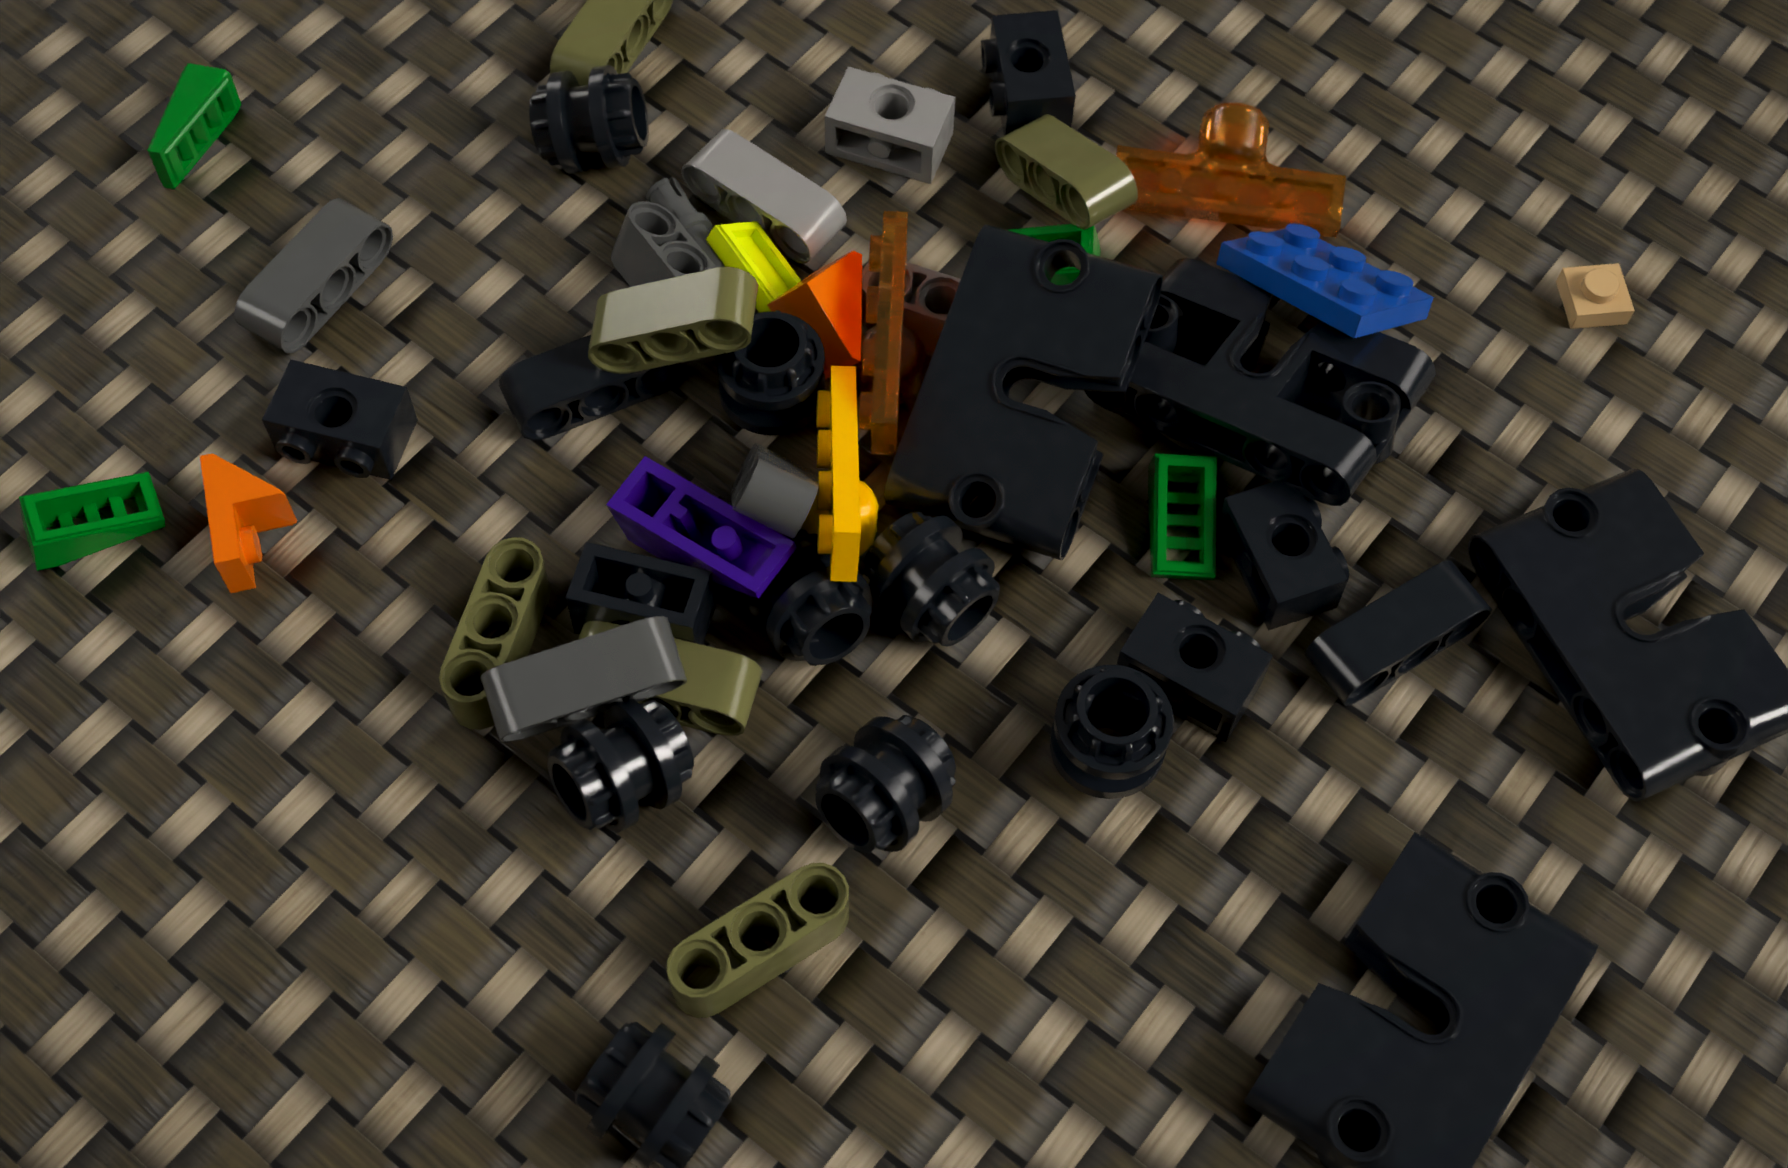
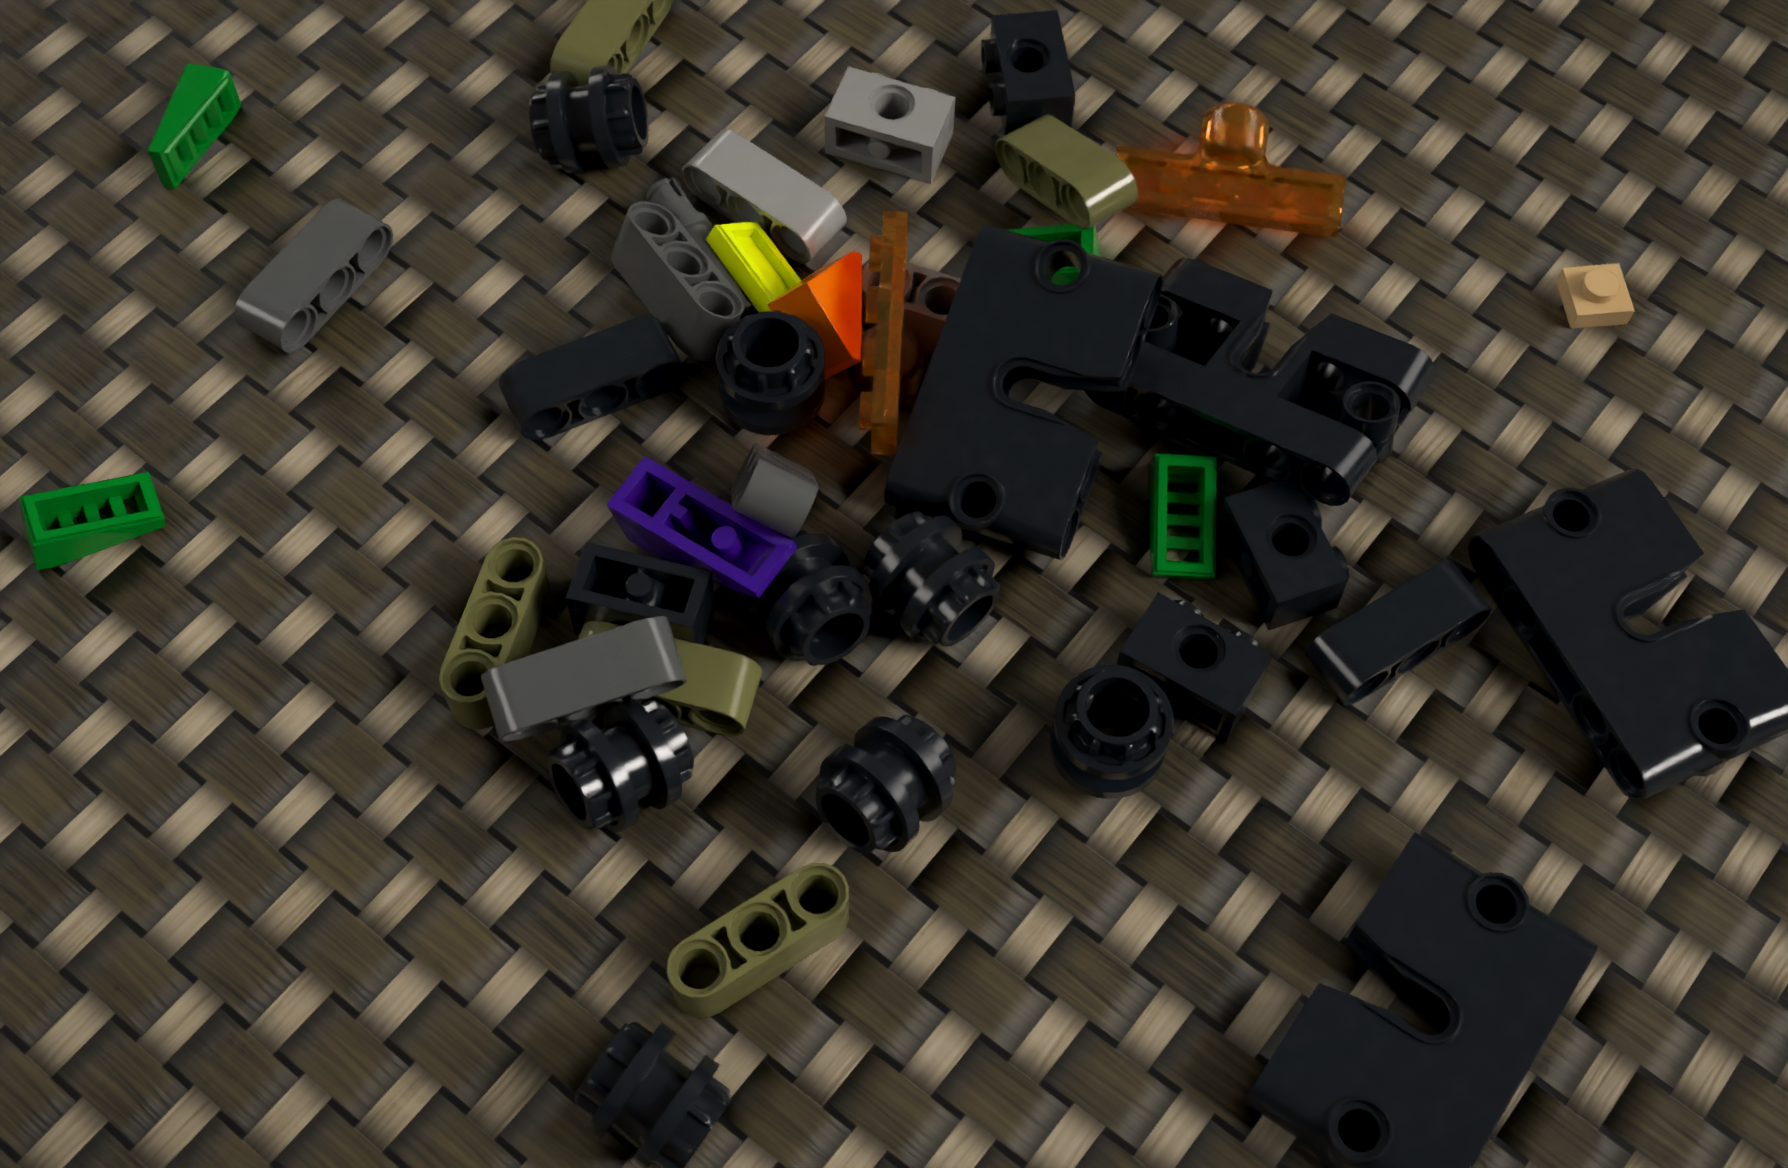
(237, 510): orange slope -> none
(317, 398): black brick -> none
(673, 320): olive beam -> none
(844, 505): yellow plate -> none
(1325, 280): blue plate -> none

